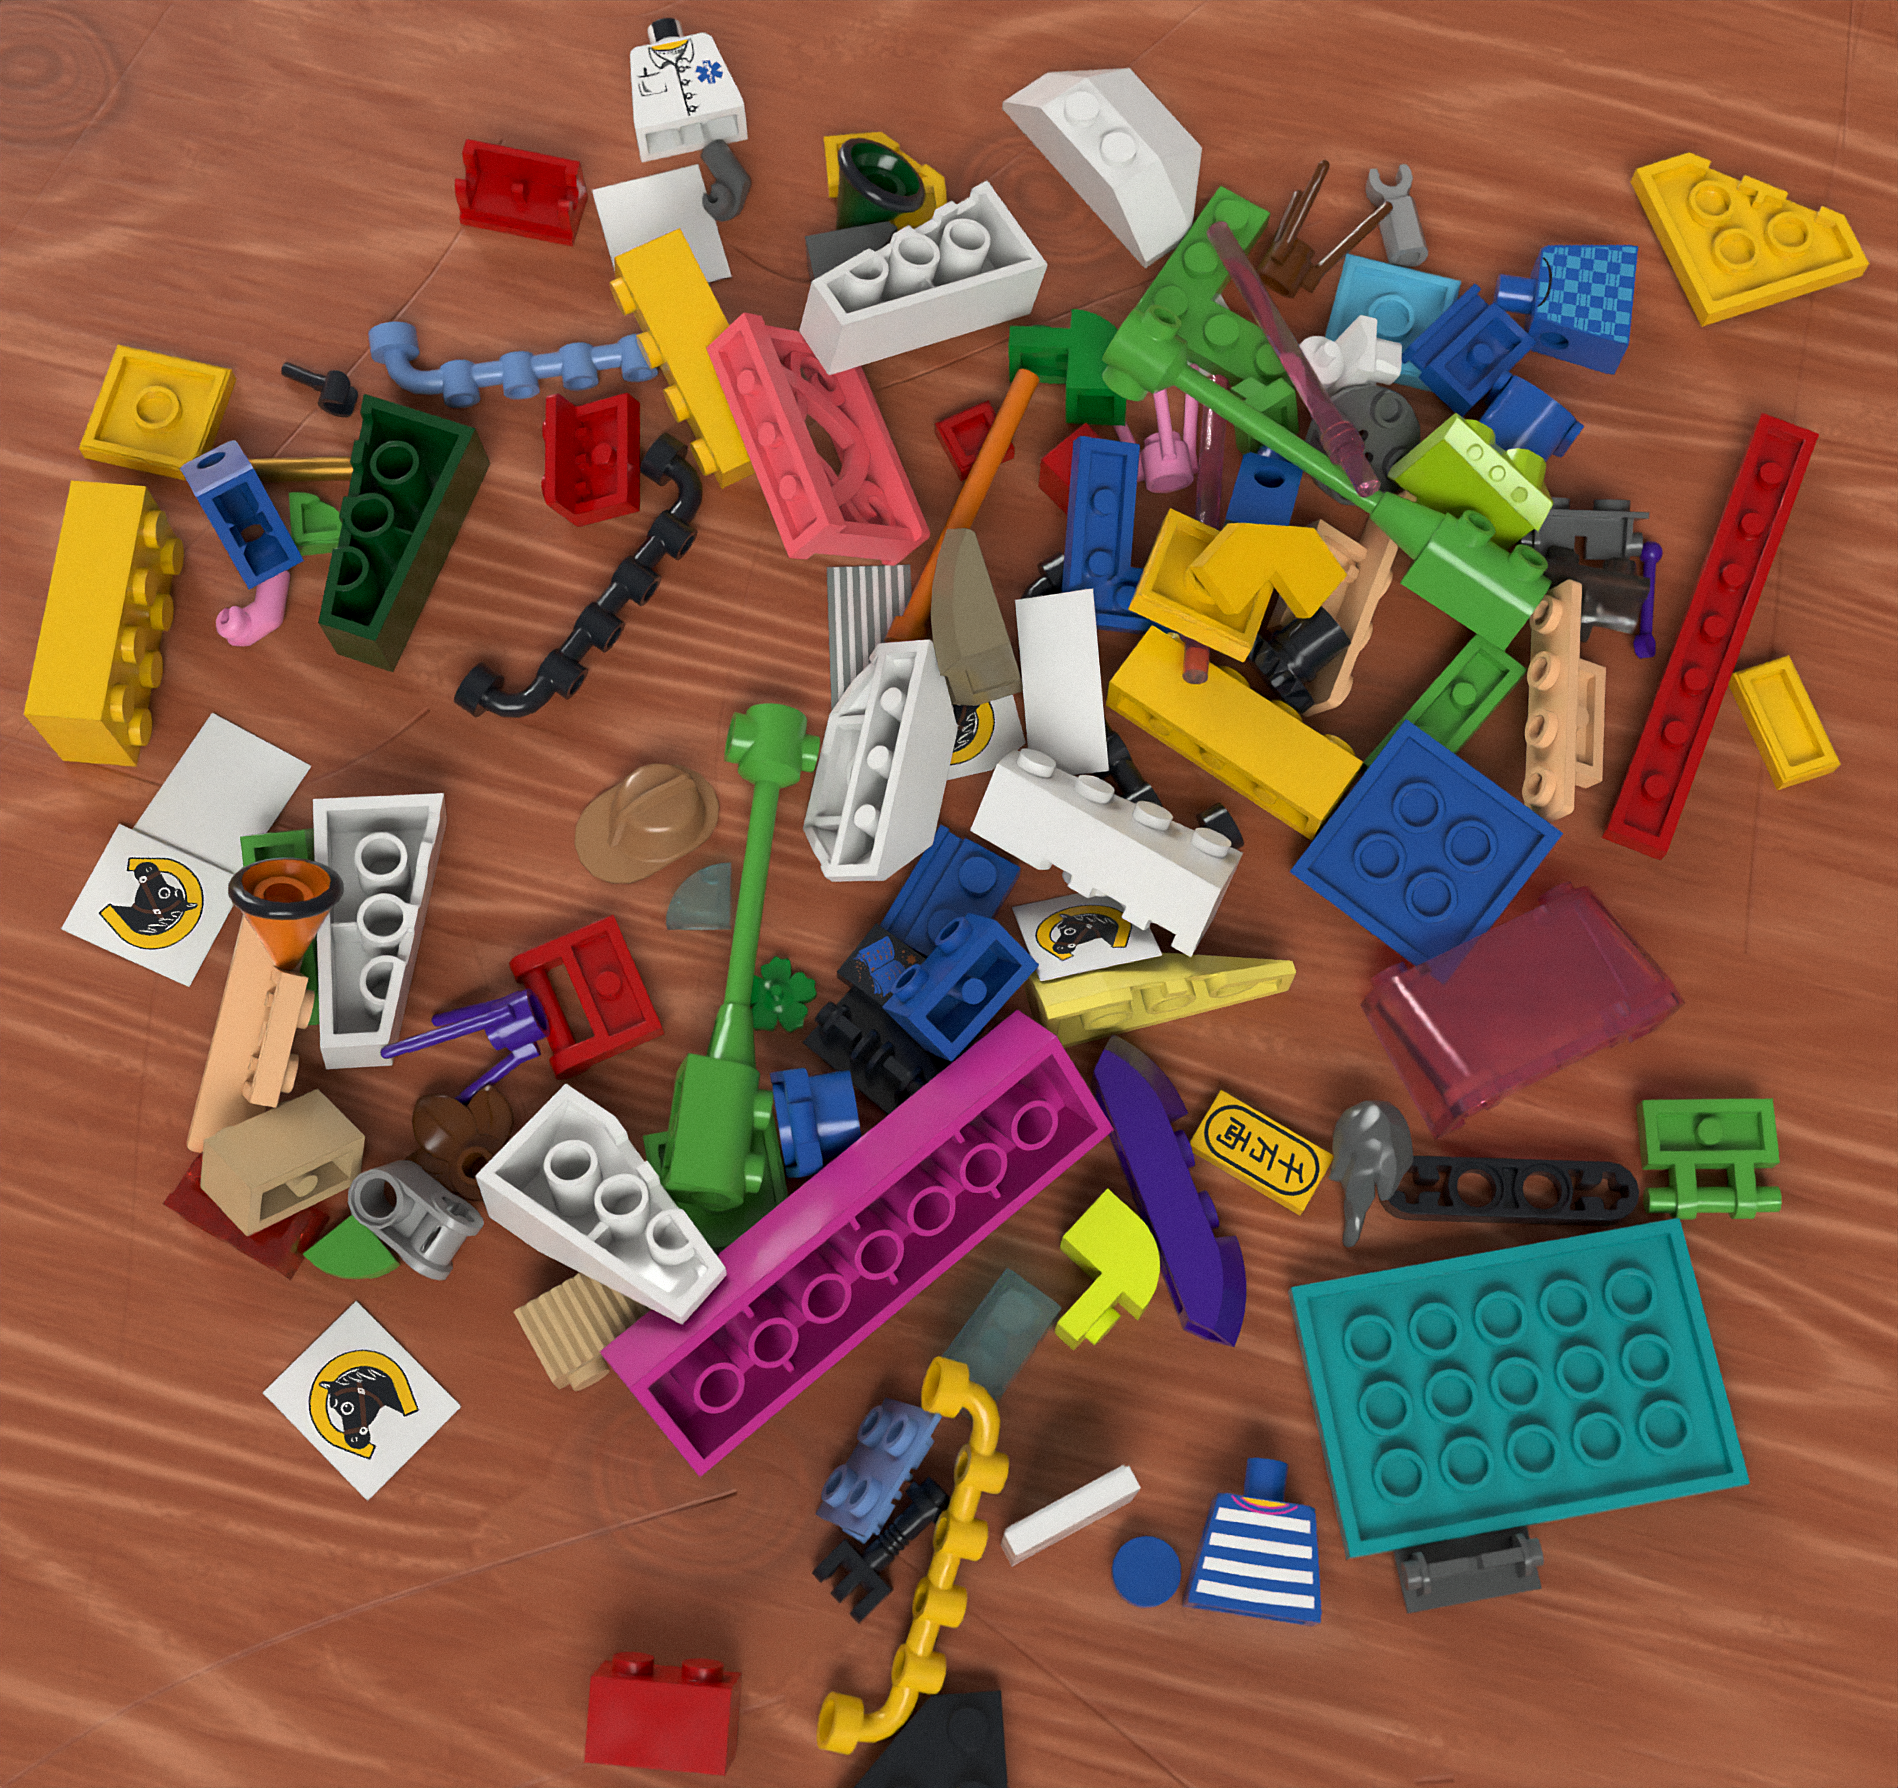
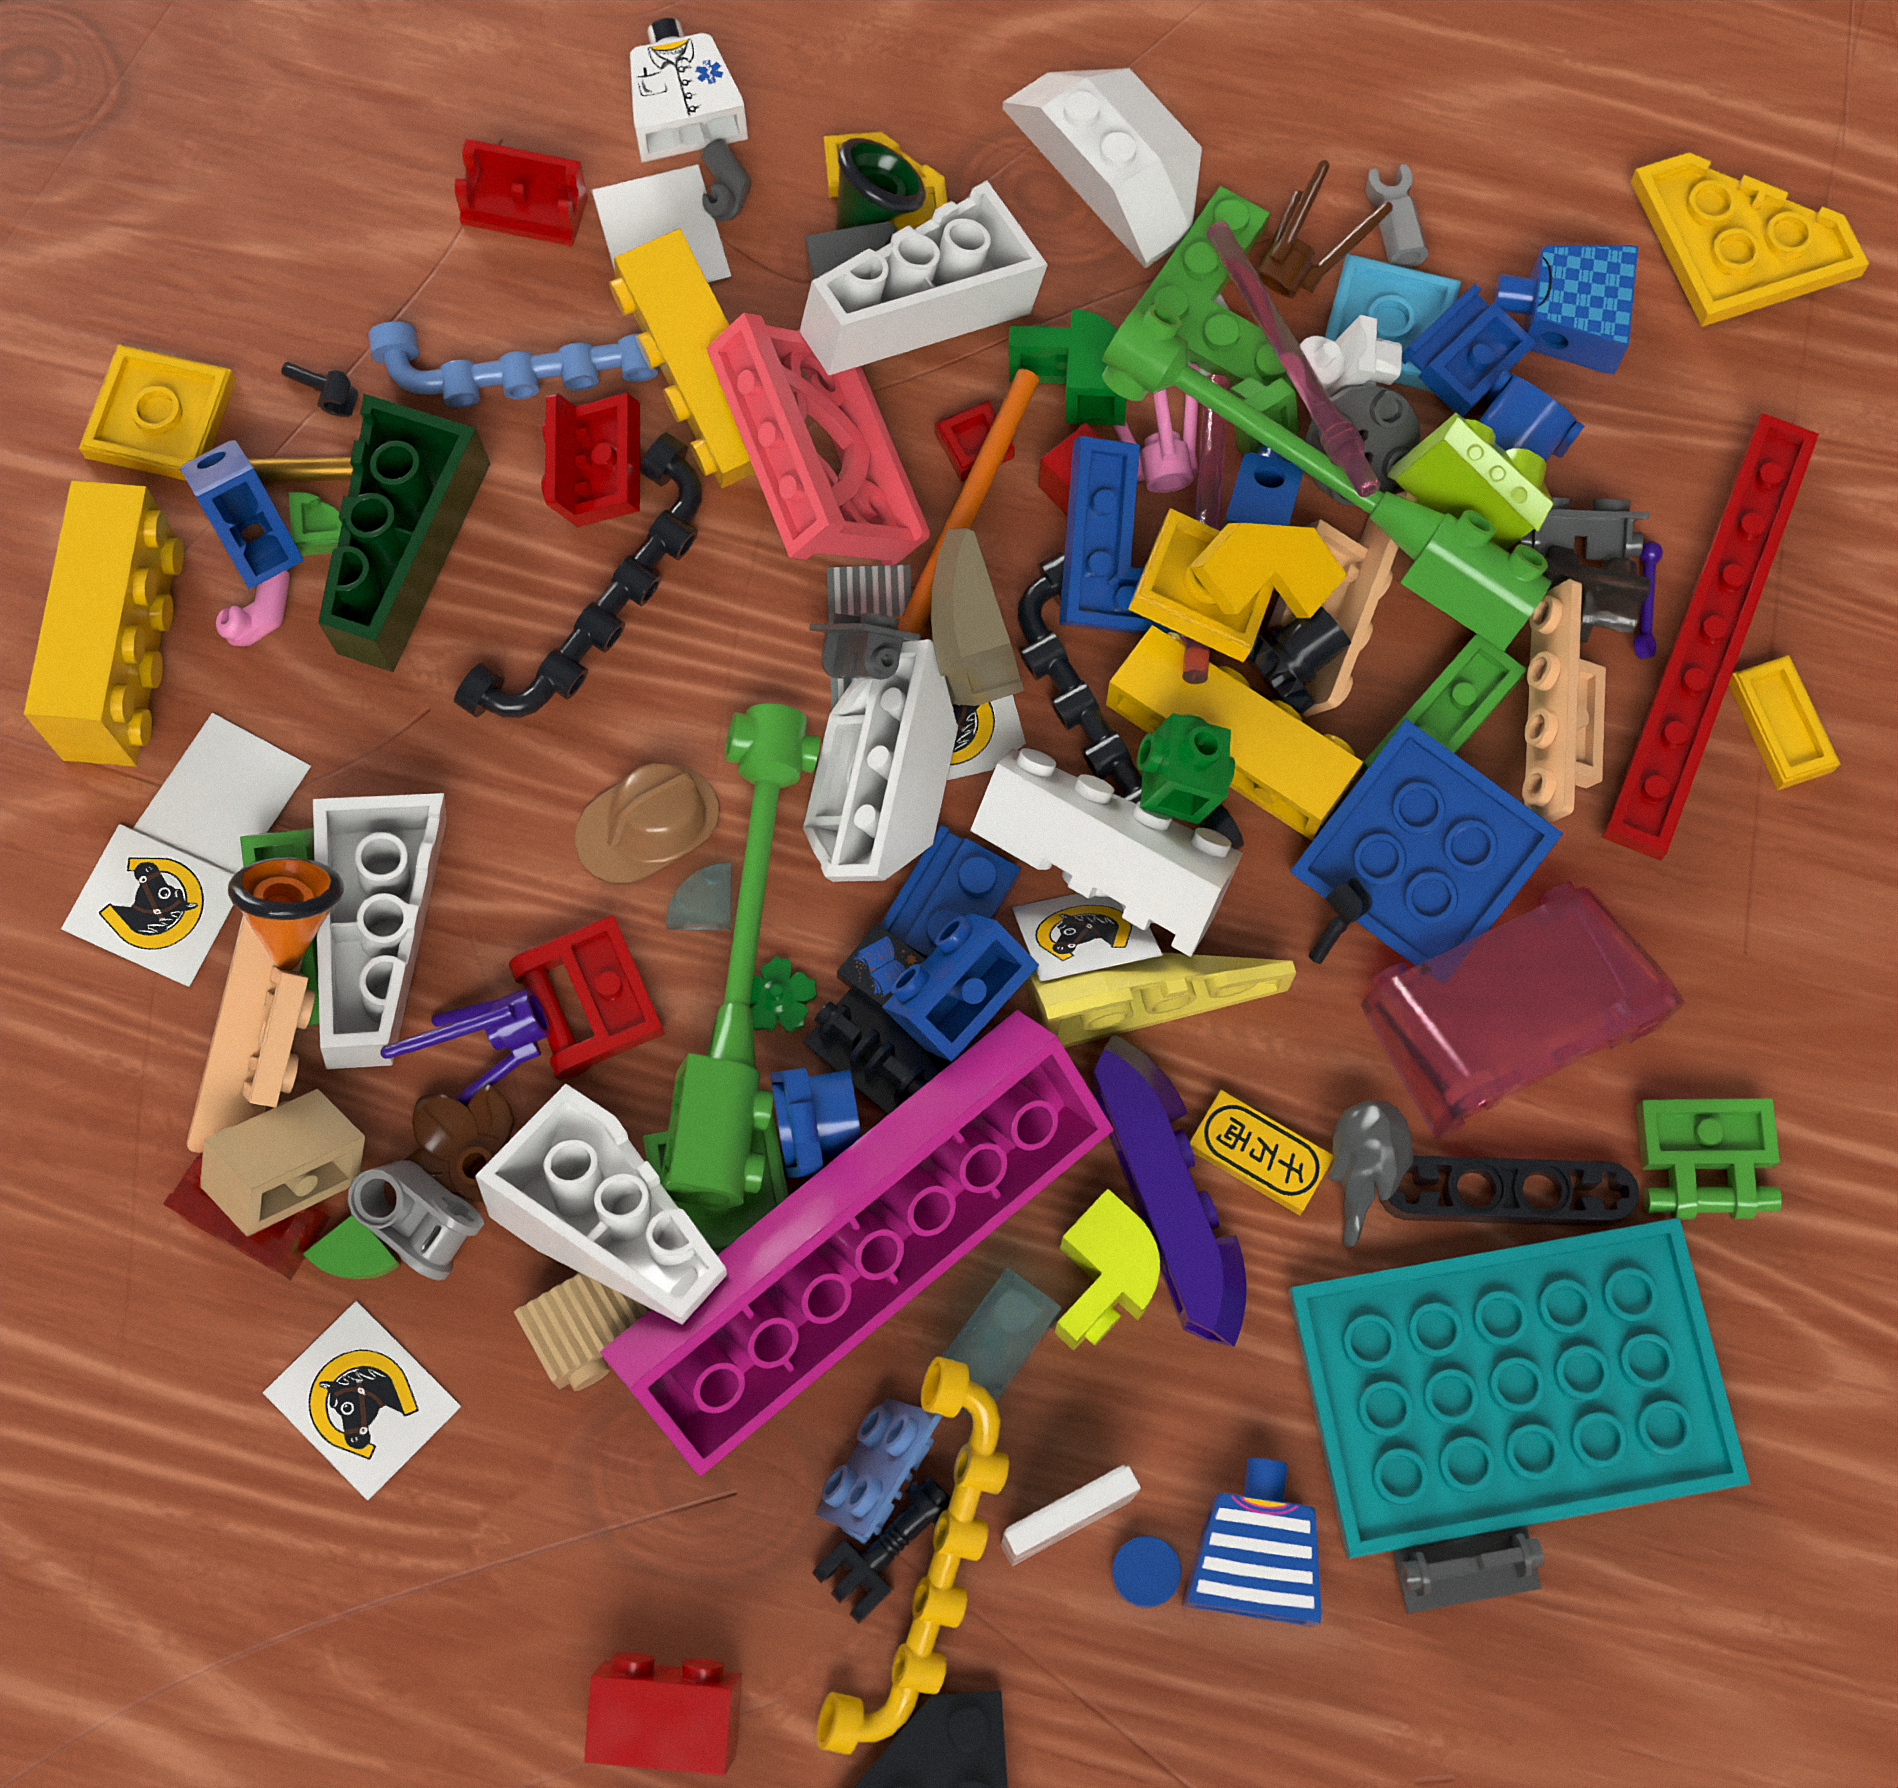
(862, 646): none -> dark grey hinge
(1063, 680): white sticker -> none
(1185, 768): none -> green brick
(1350, 903): none -> black hand

